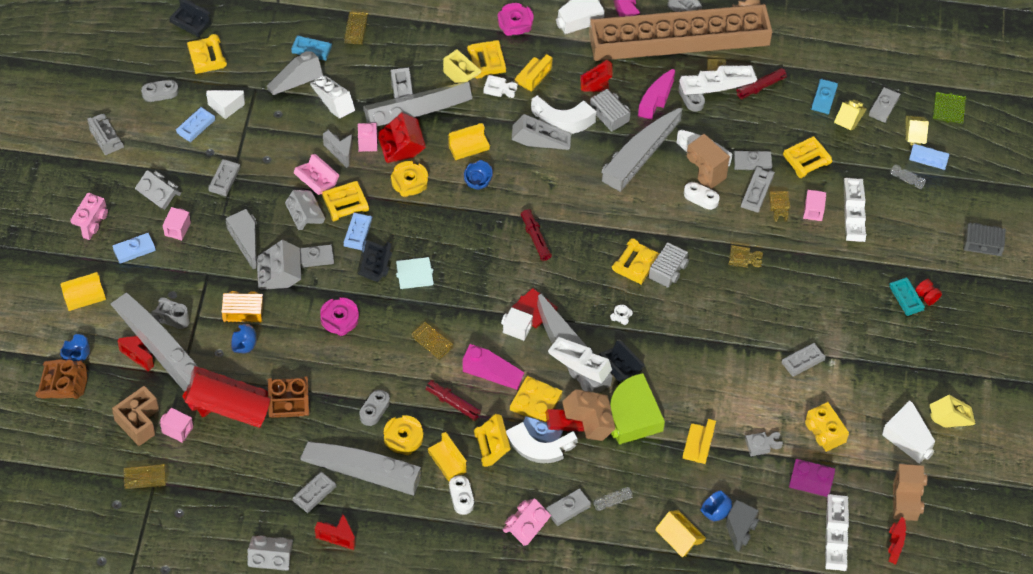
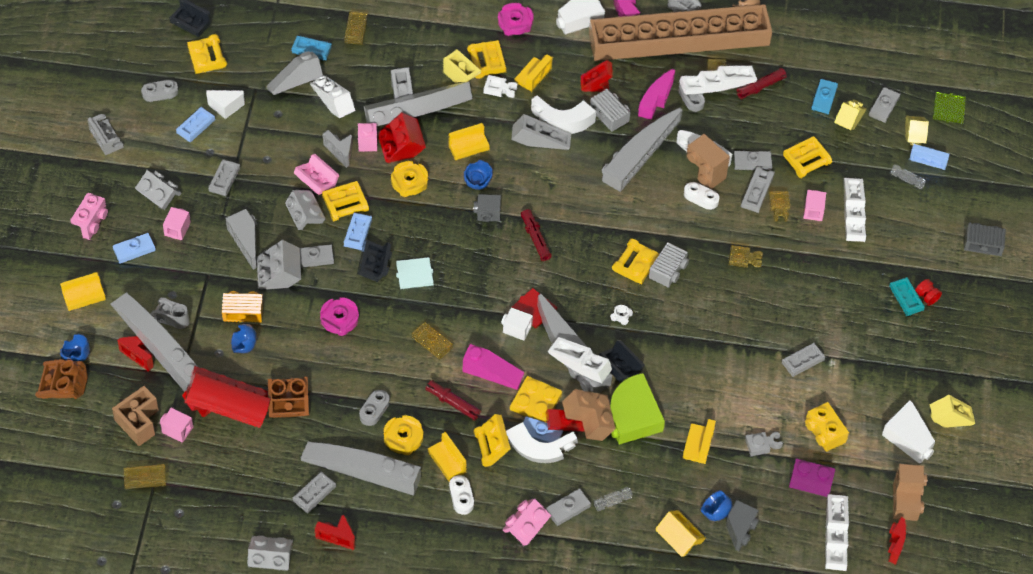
(488, 207): none -> dark grey brick

